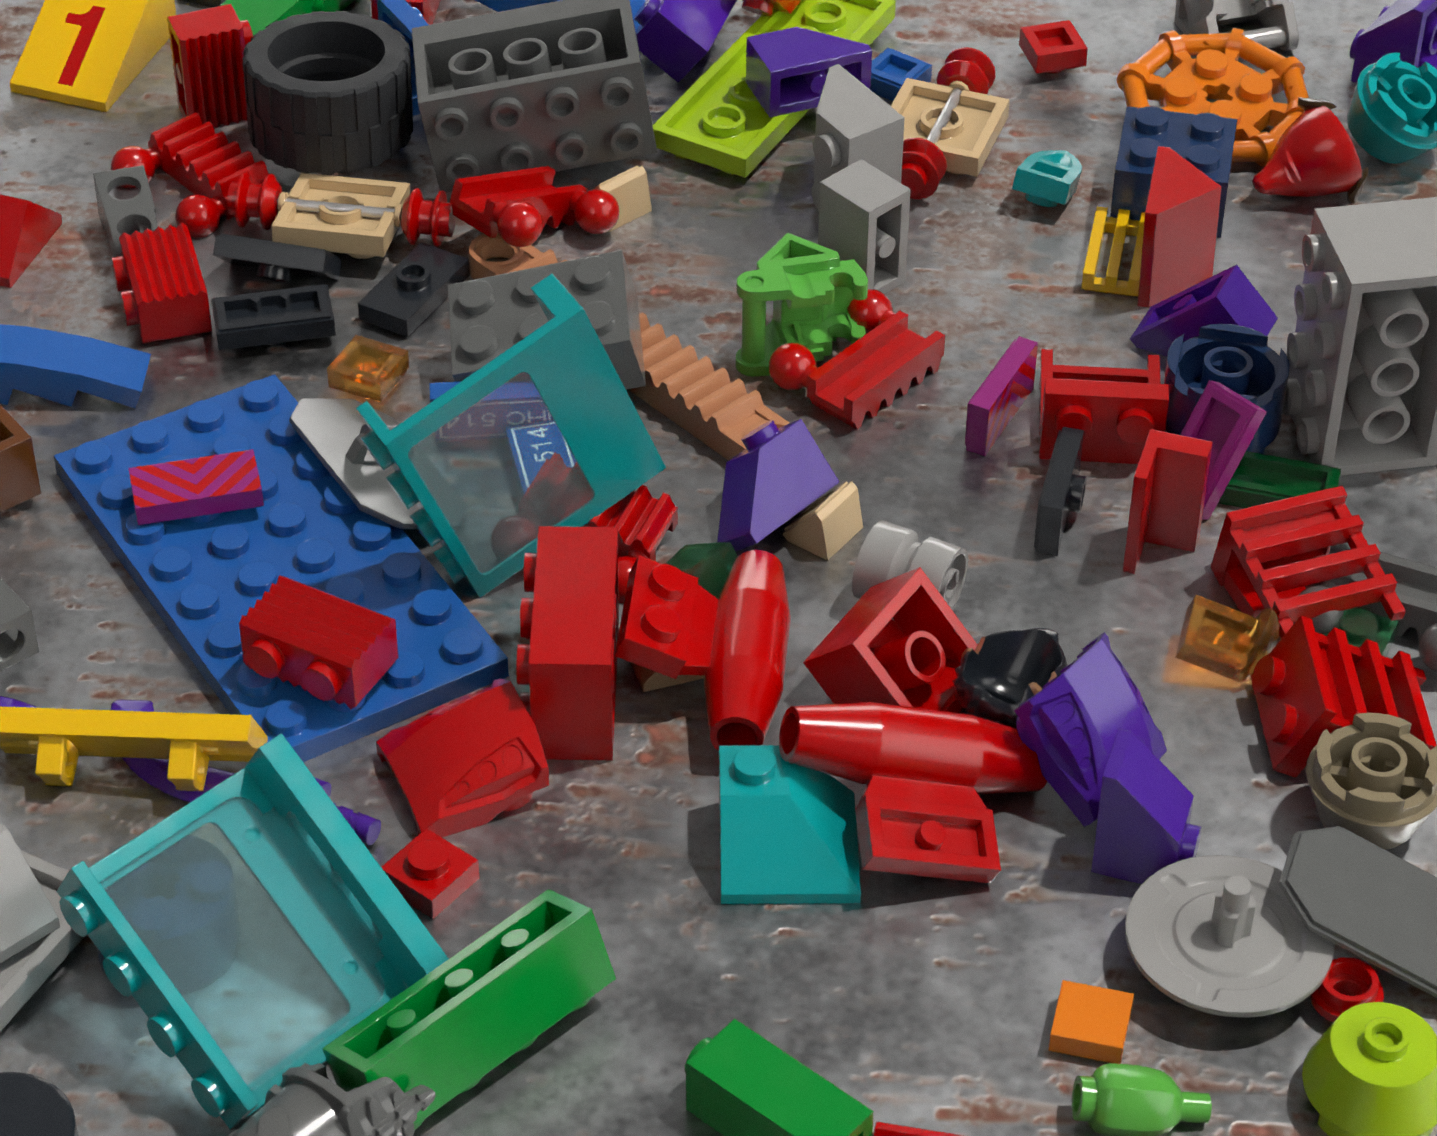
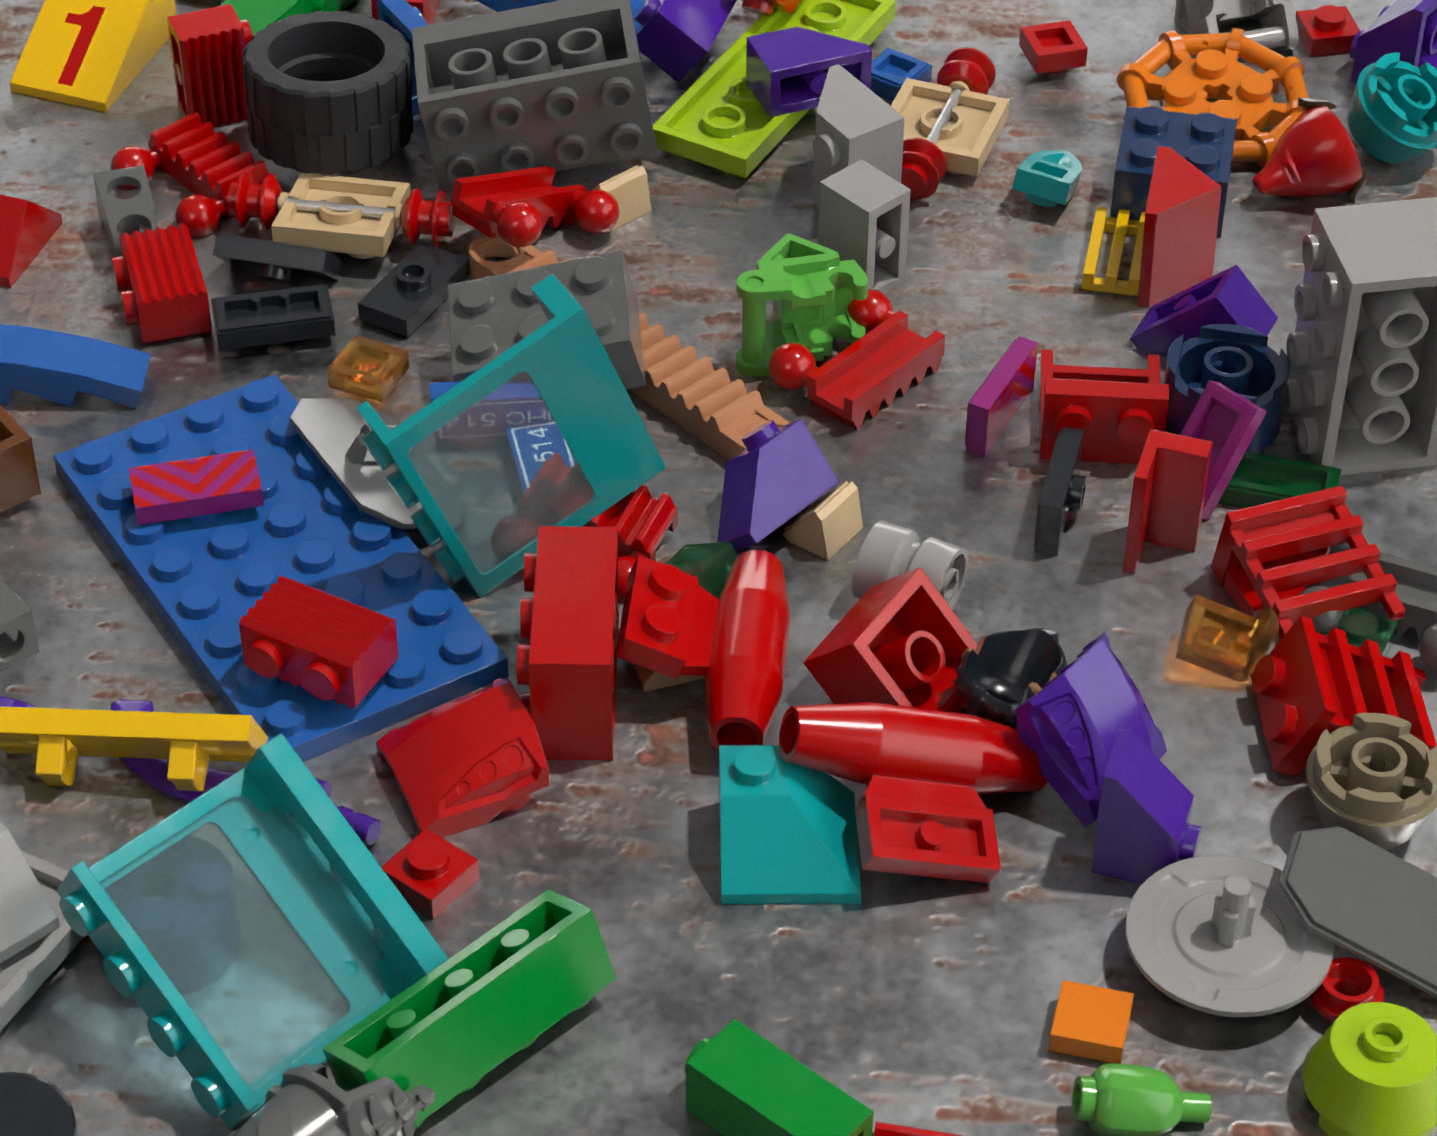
(1326, 30): none -> red plate

